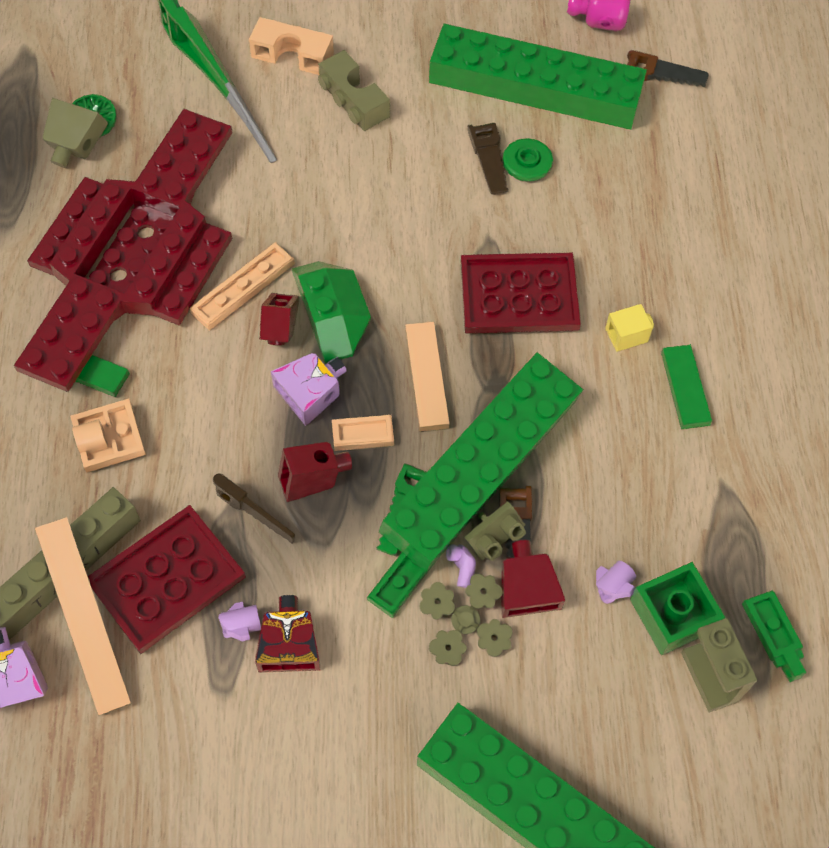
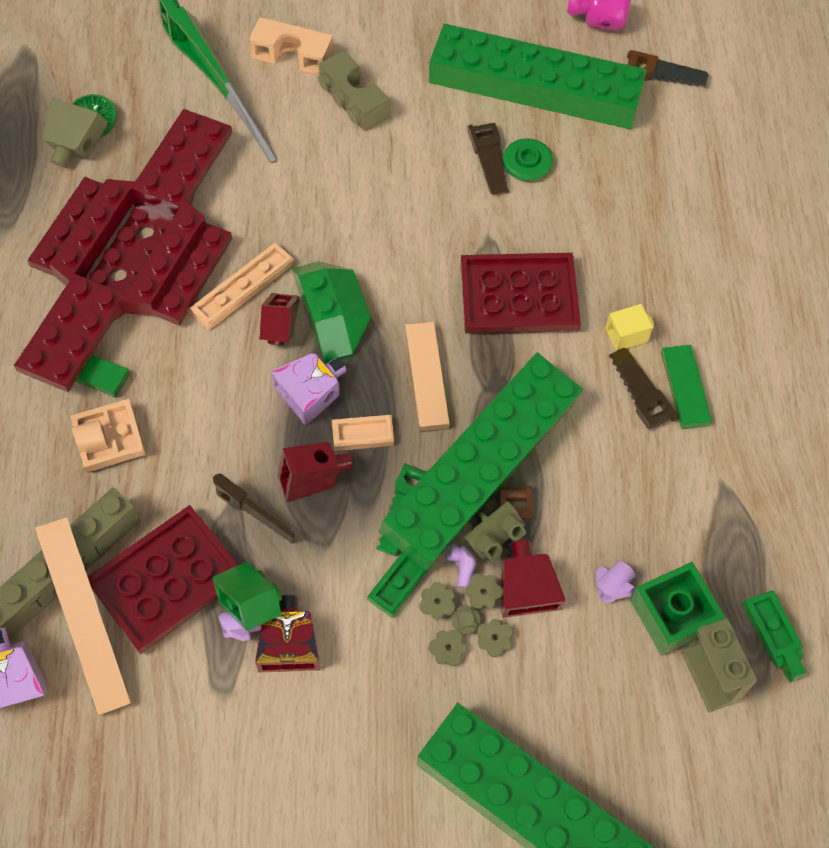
(247, 595): none -> green brick
(642, 390): none -> dark brown piece

